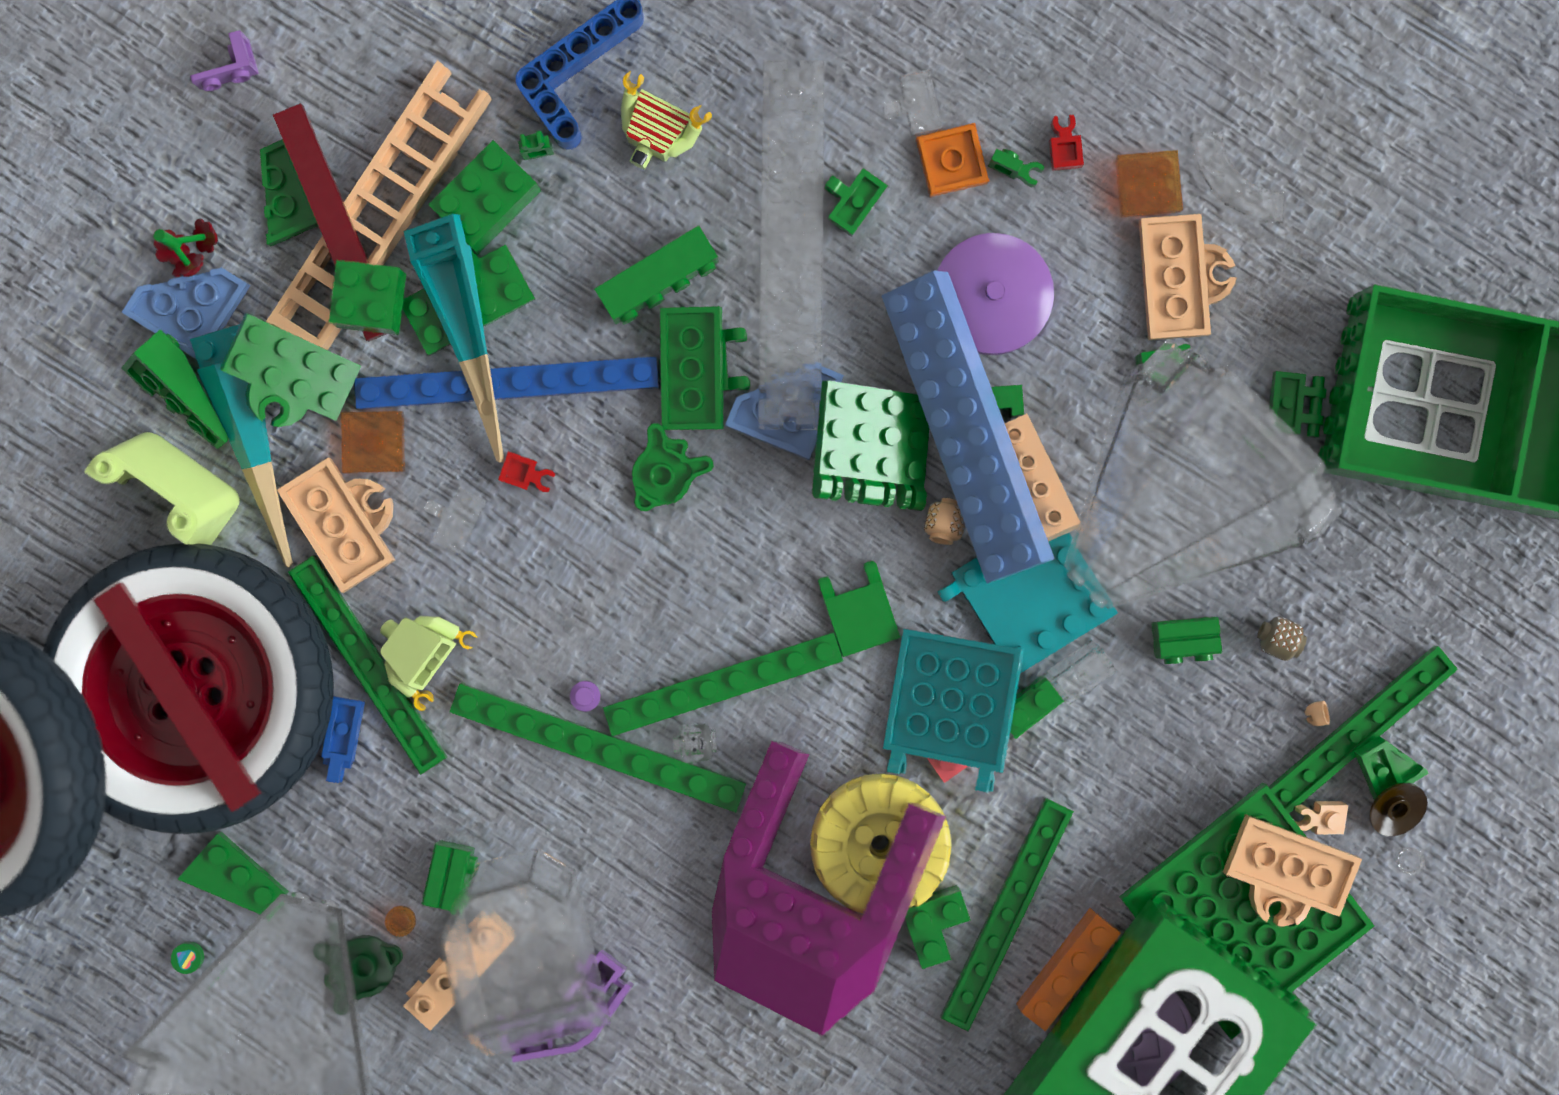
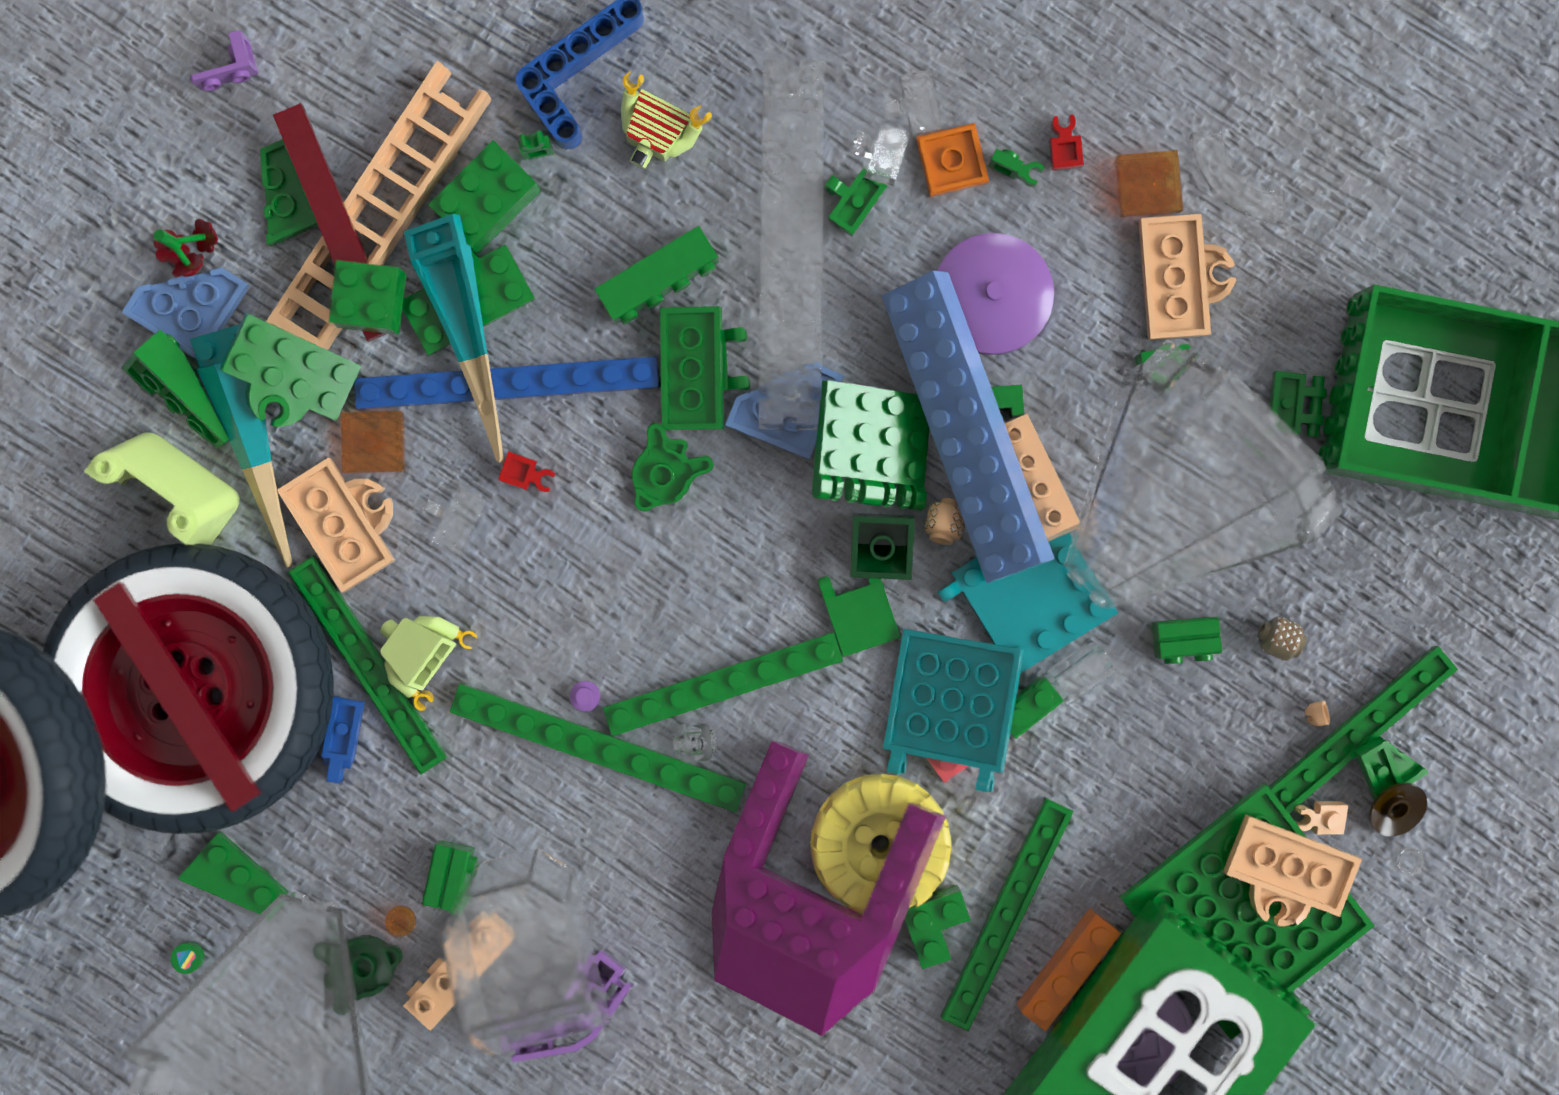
(882, 546): none -> dark green slope
(884, 154): none -> clear plate

